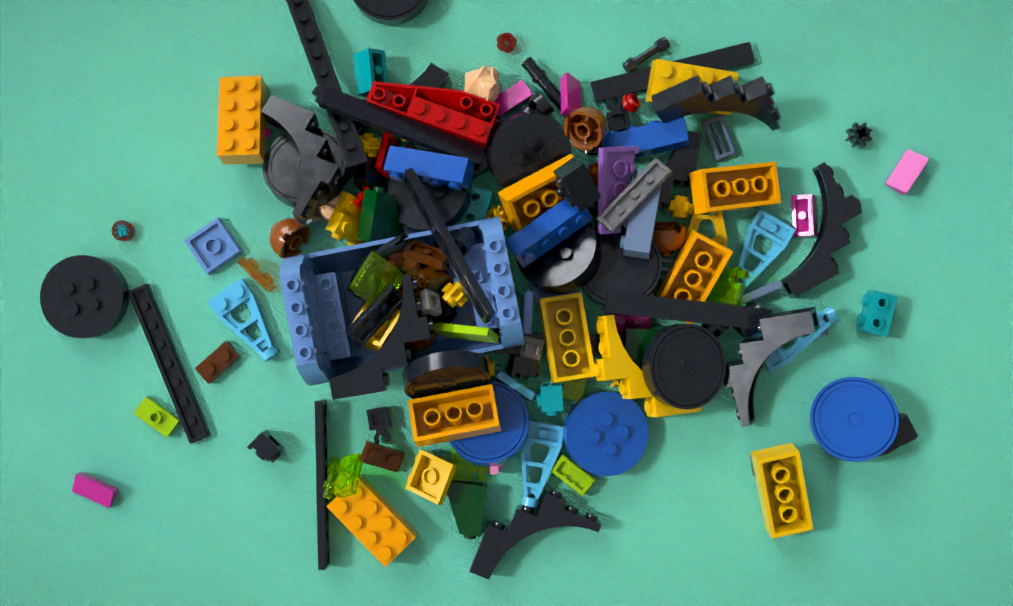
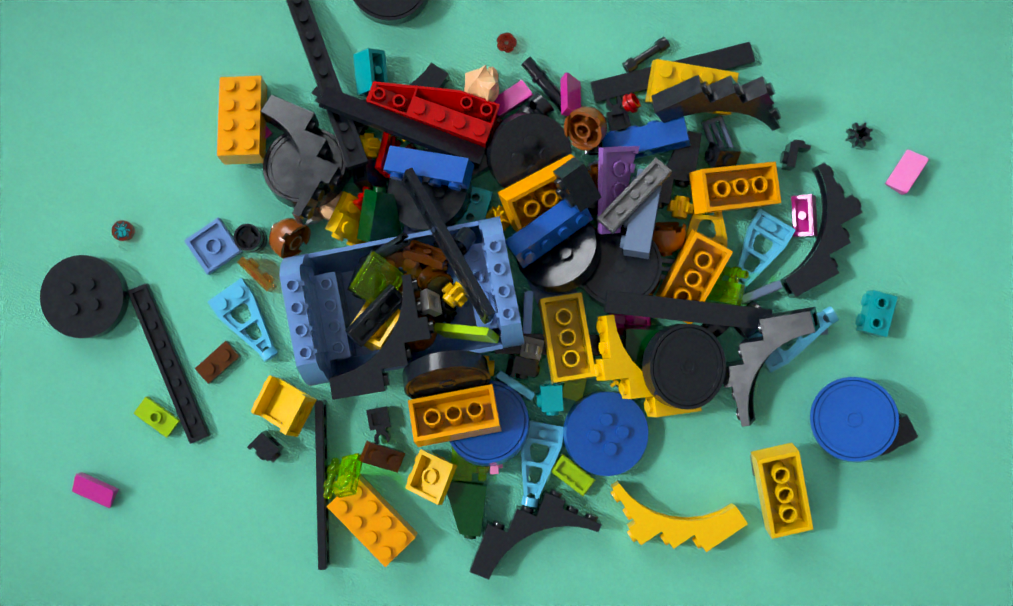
(250, 238): none -> black wheel
(283, 405): none -> yellow panel
(707, 529): none -> yellow arch
(721, 156): none -> black bracket
(789, 156): none -> black bracket

